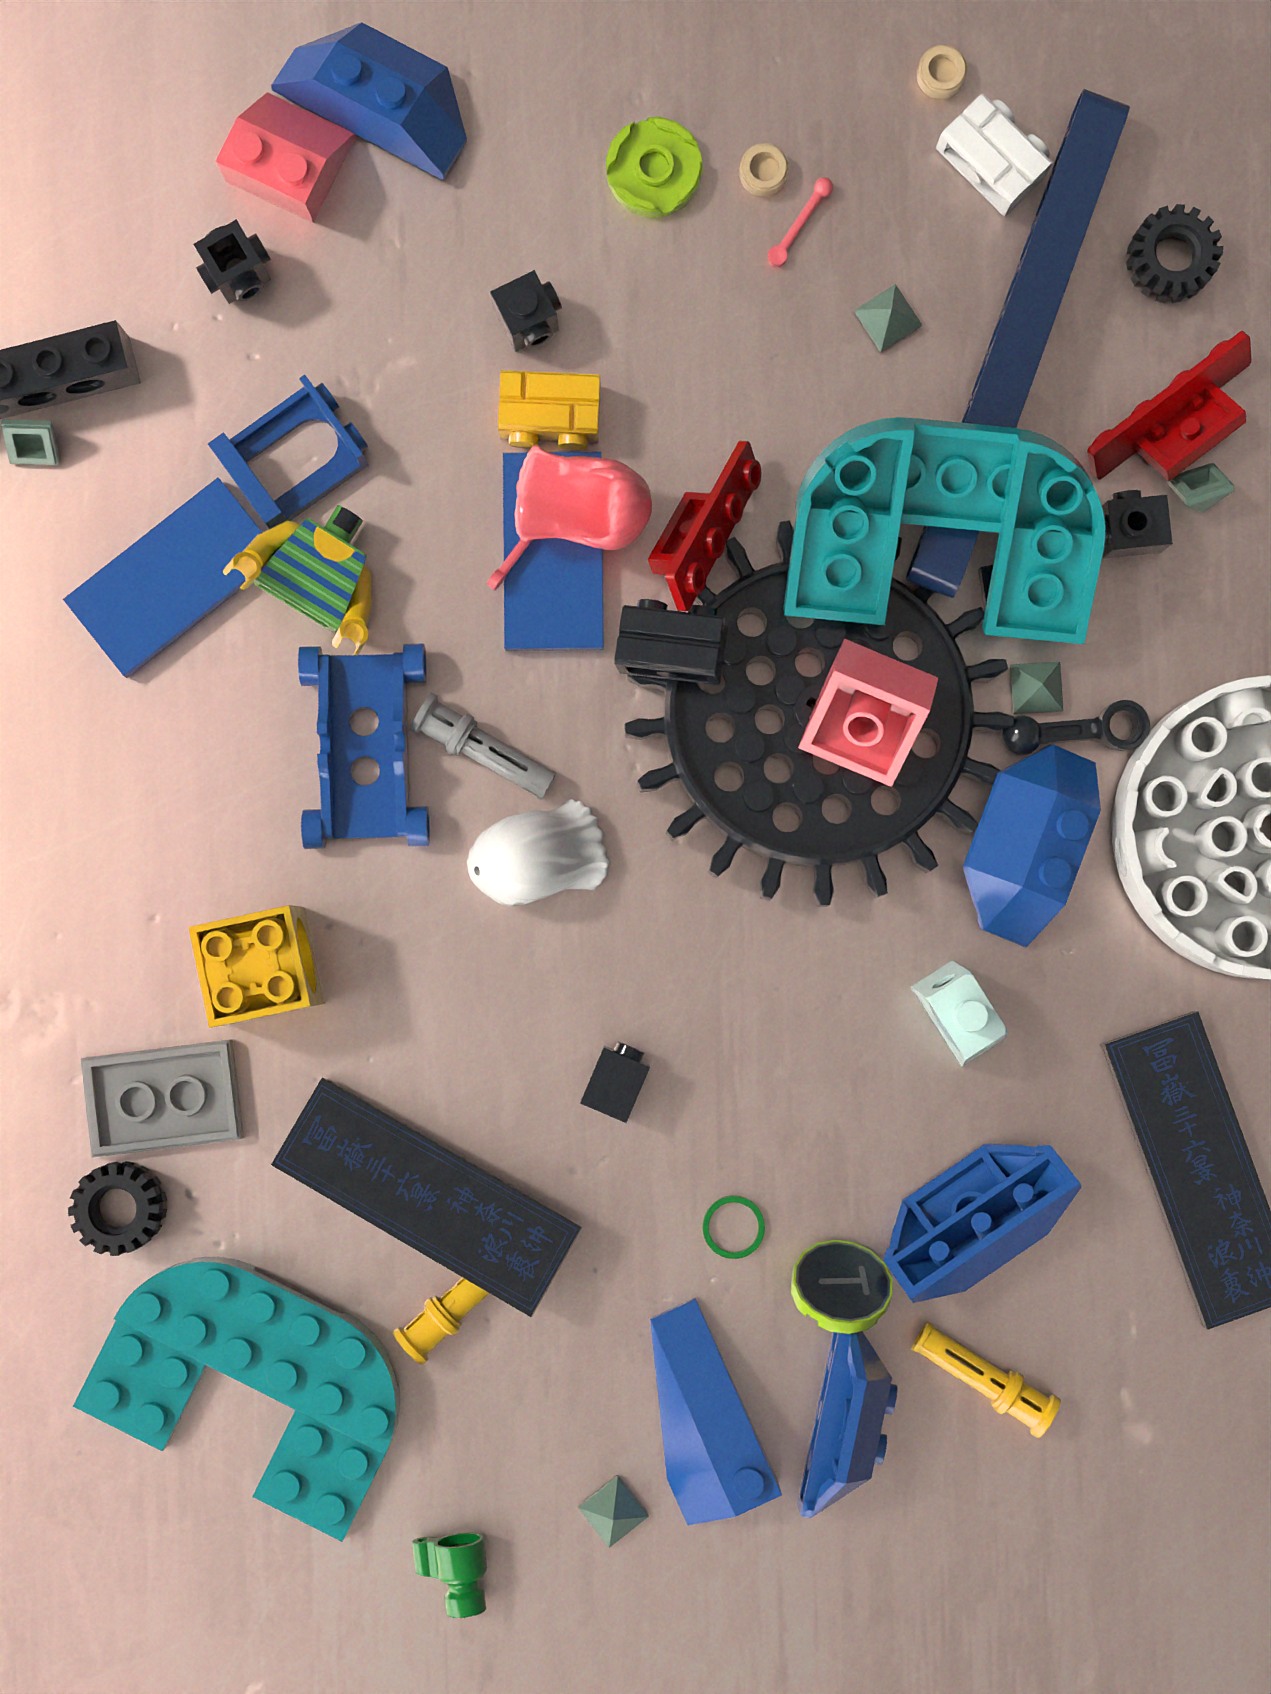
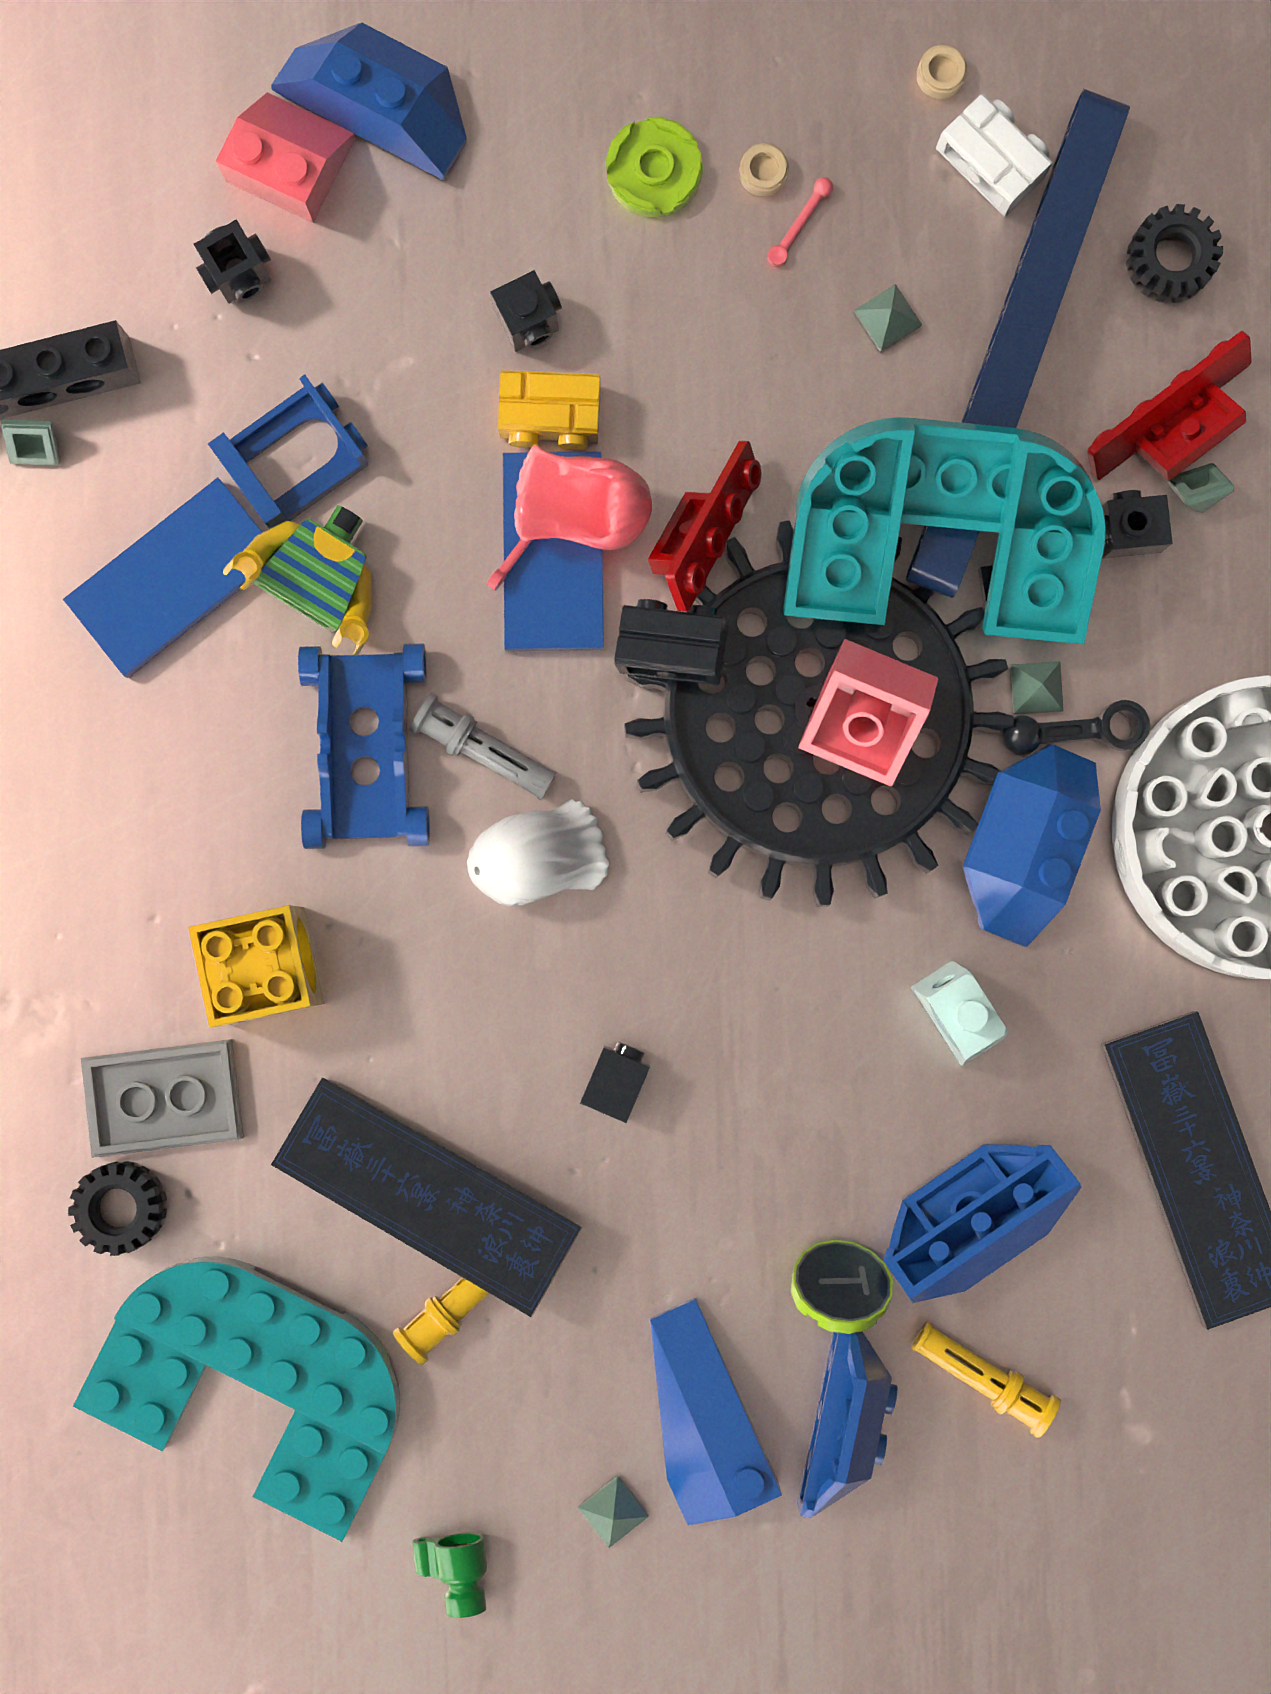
(738, 1254): green piece -> none

